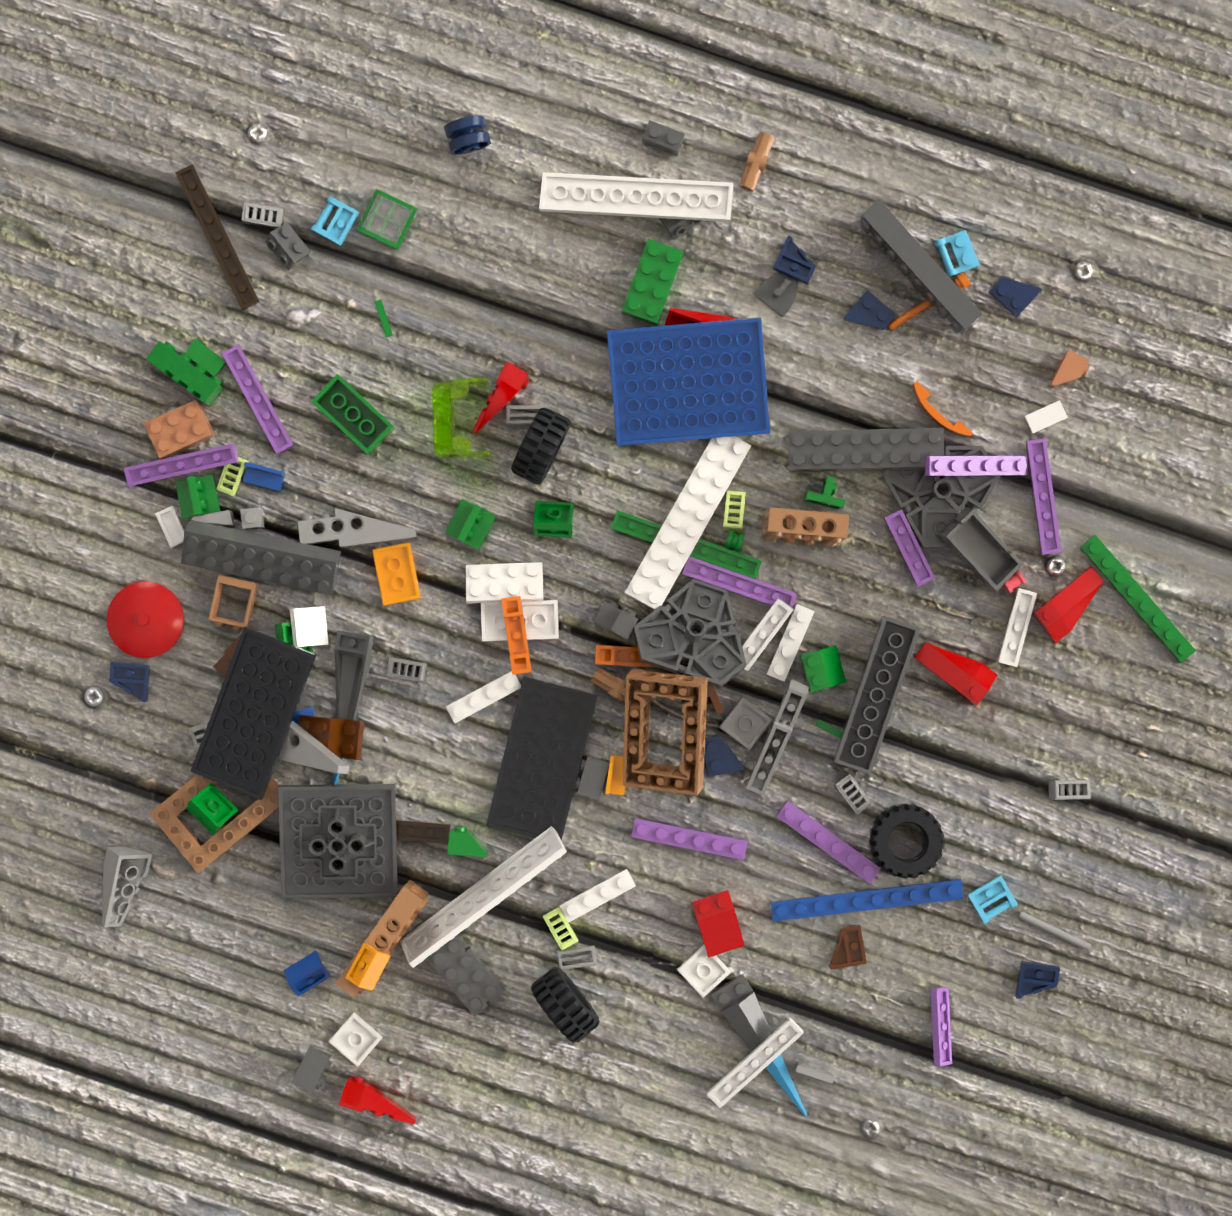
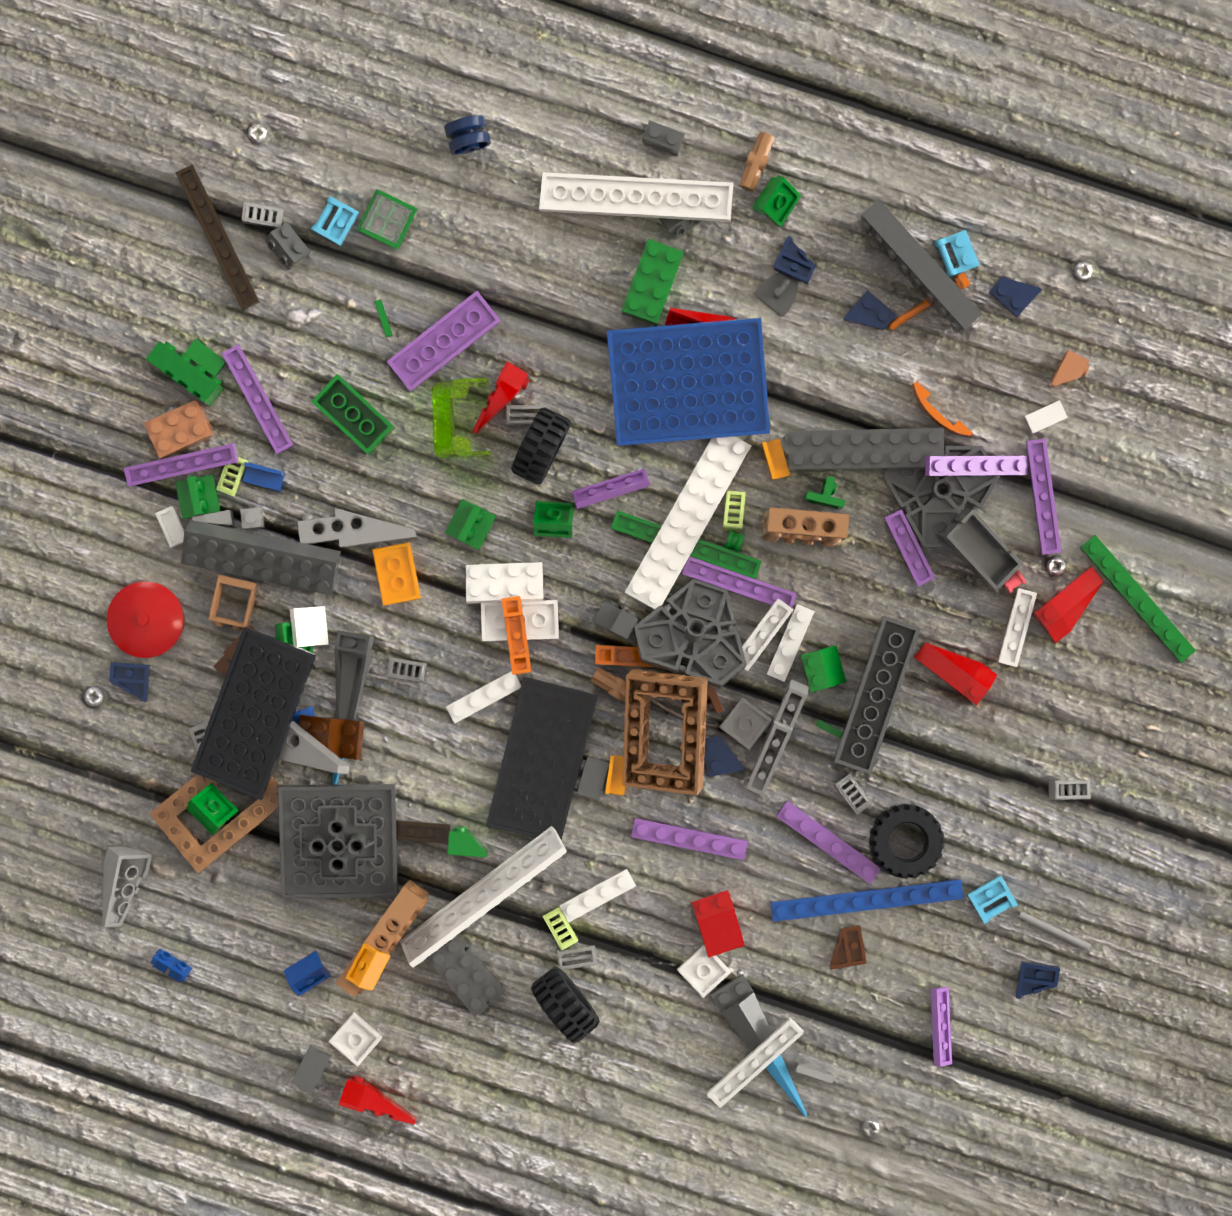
(178, 969): none -> blue hinge
(444, 341): none -> medium lavender plate
(611, 488): none -> medium lavender plate
(775, 459): none -> light orange panel
(777, 200): none -> green bracket

